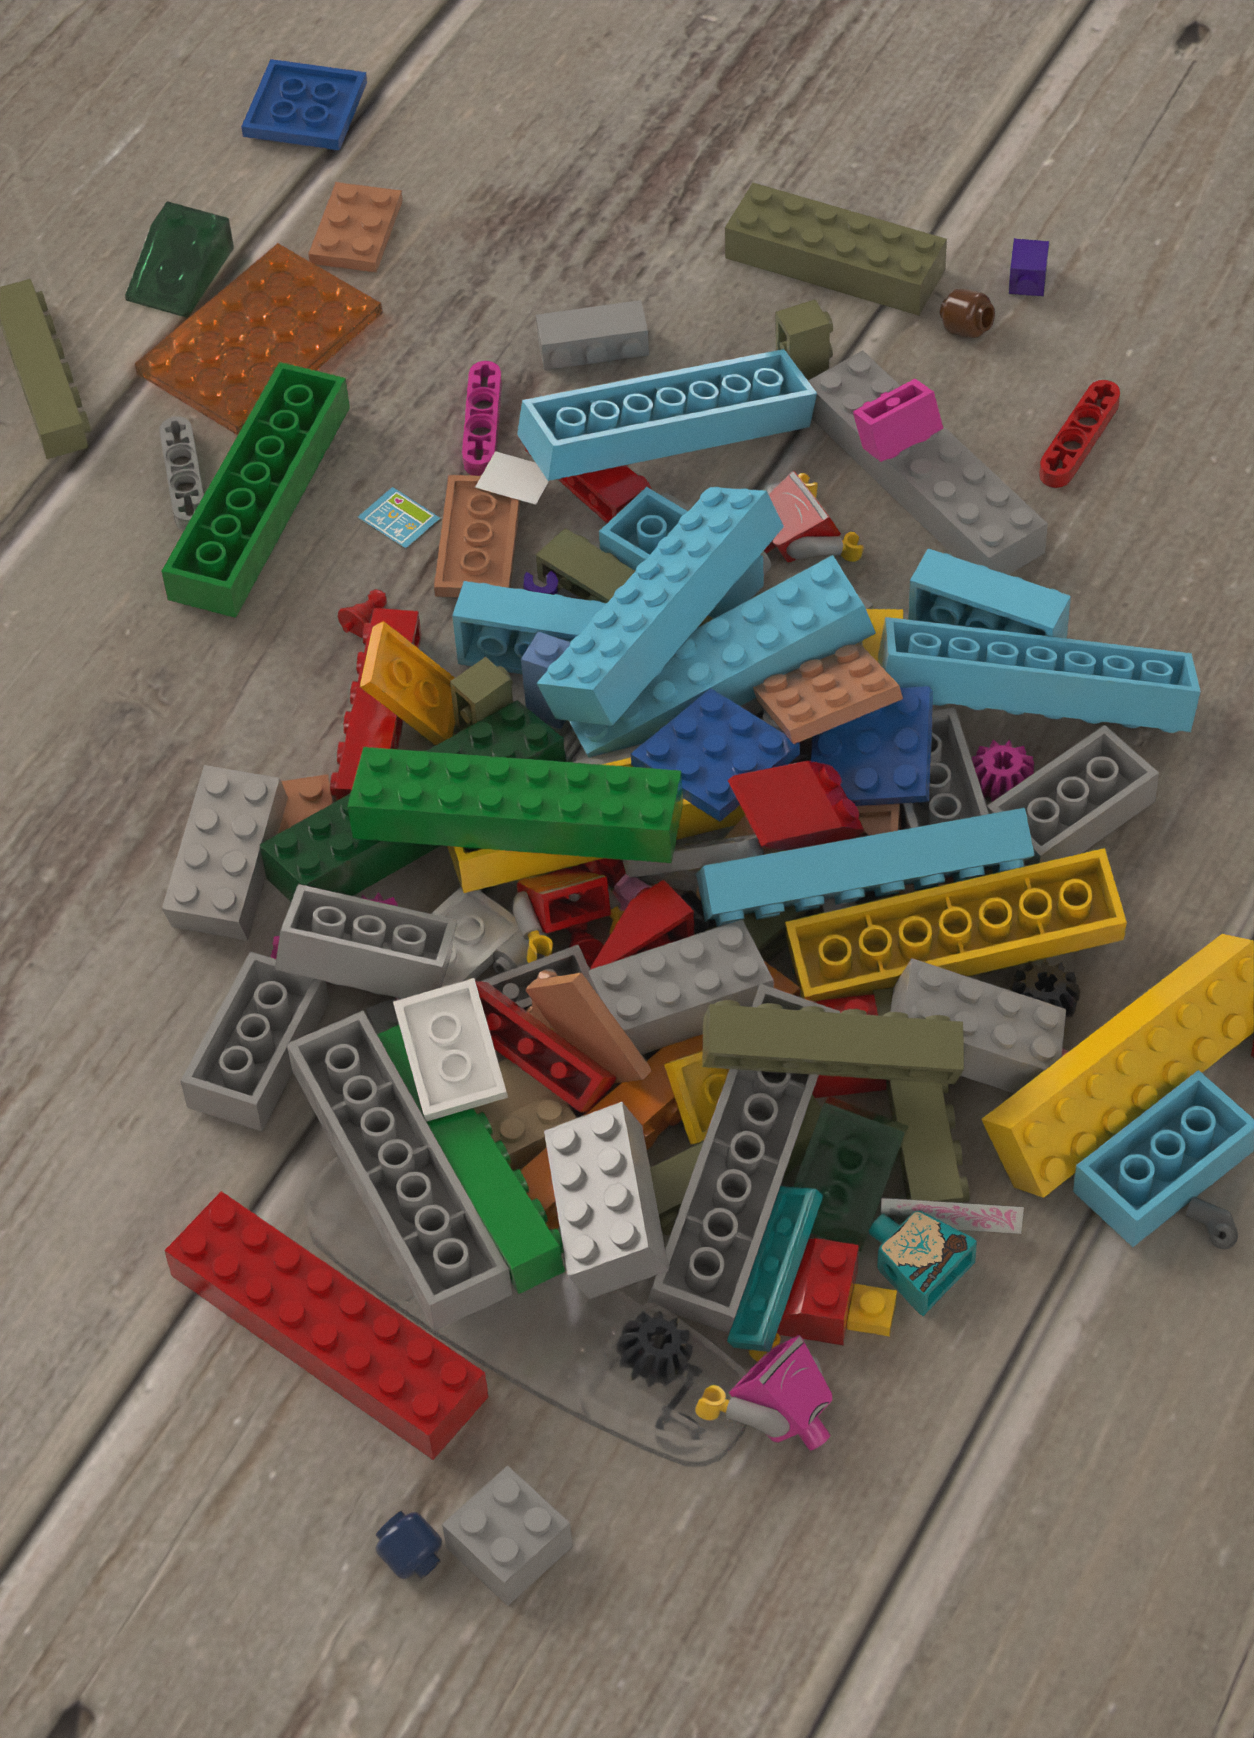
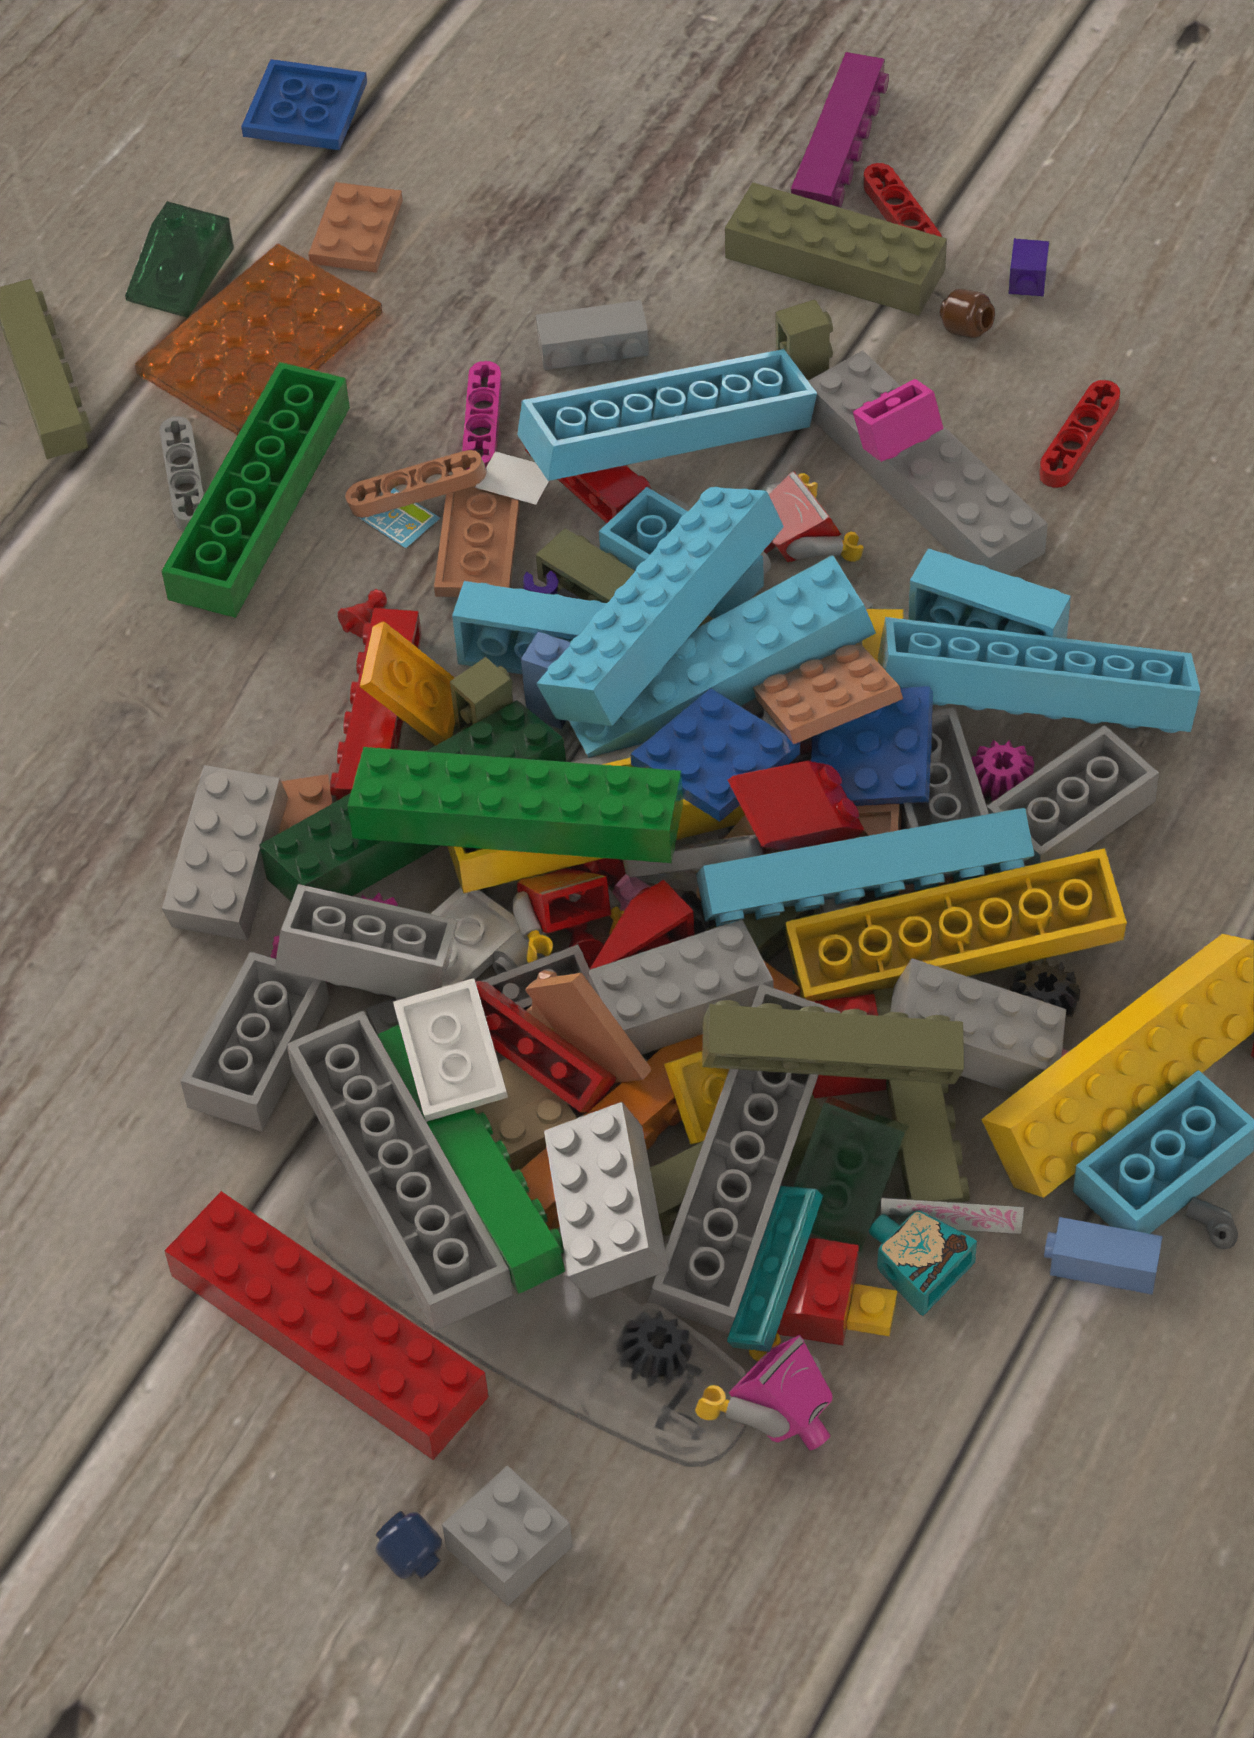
(415, 480): none -> nougat beam
(841, 128): none -> magenta brick
(895, 188): none -> red beam
(1104, 1255): none -> medium blue brick

